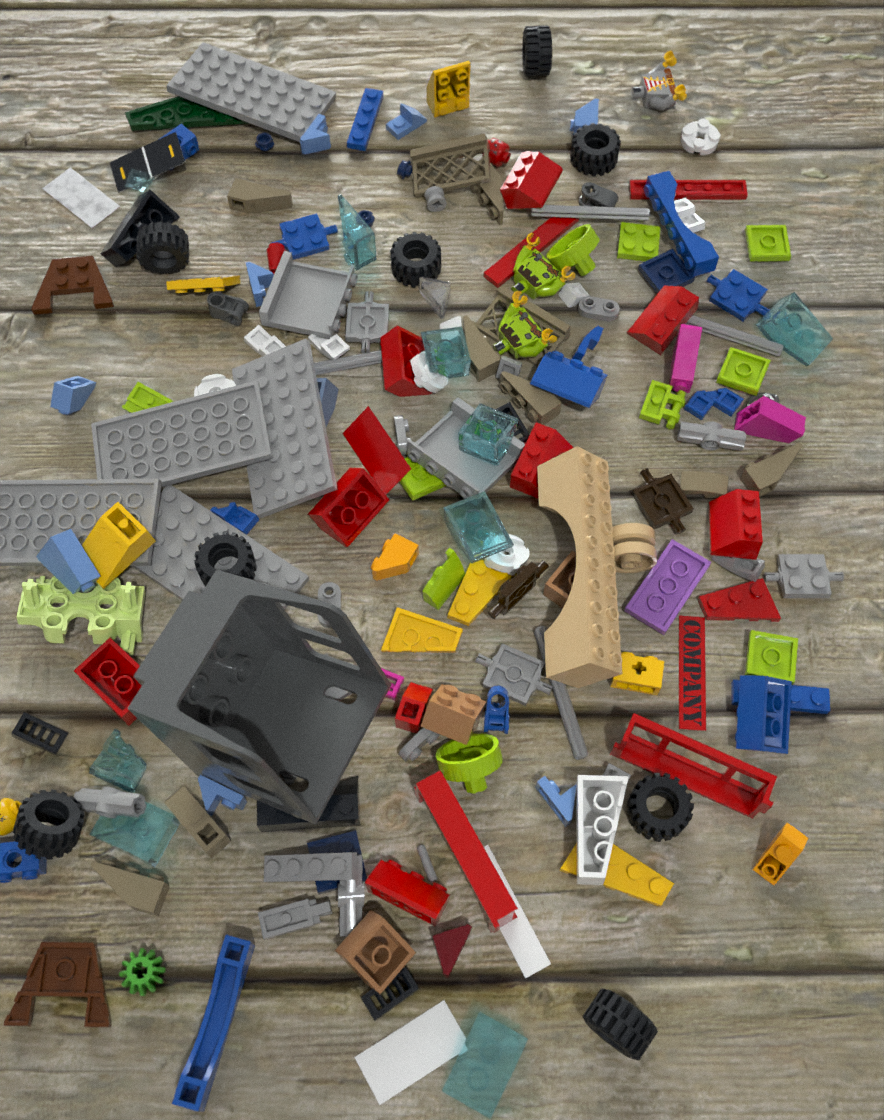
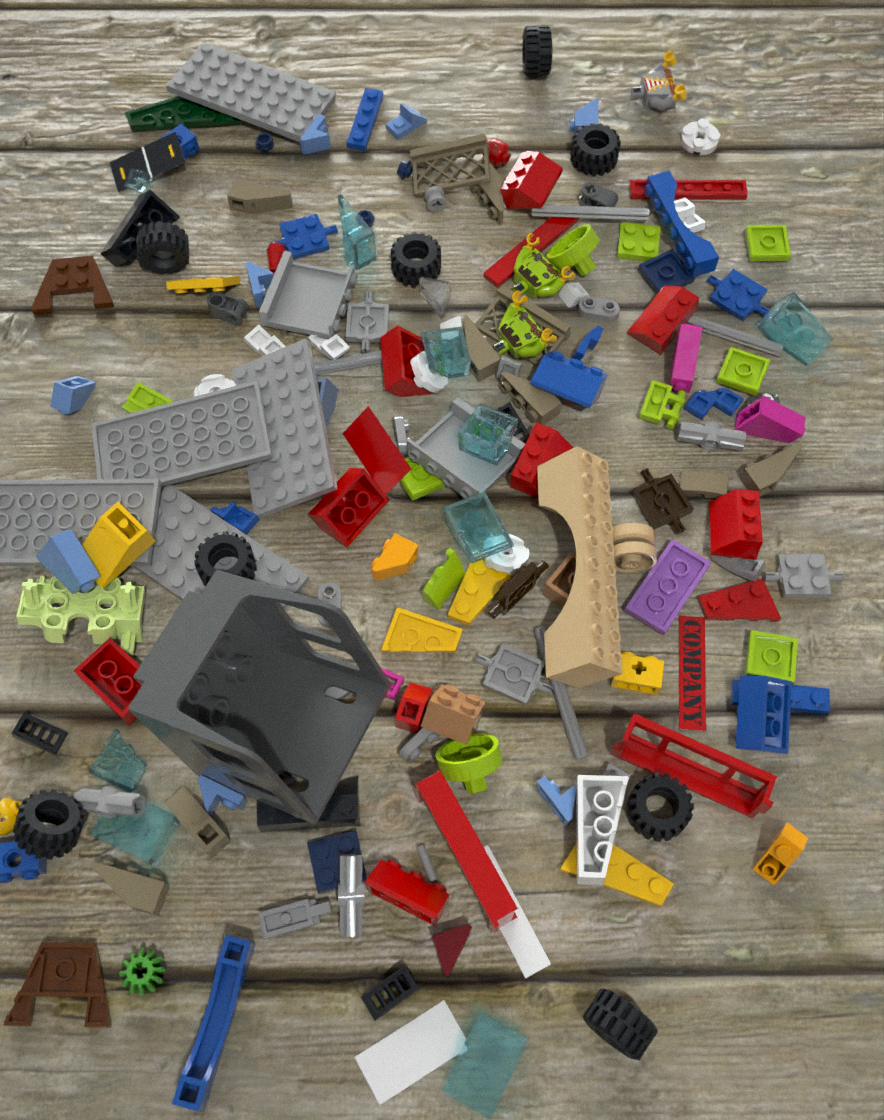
(81, 197): flat silver sticker -> none
(310, 867): light grey plate -> none
(375, 951): medium nougat brick -> none
(449, 89): yellow slope -> none
(497, 713): blue piece -> none

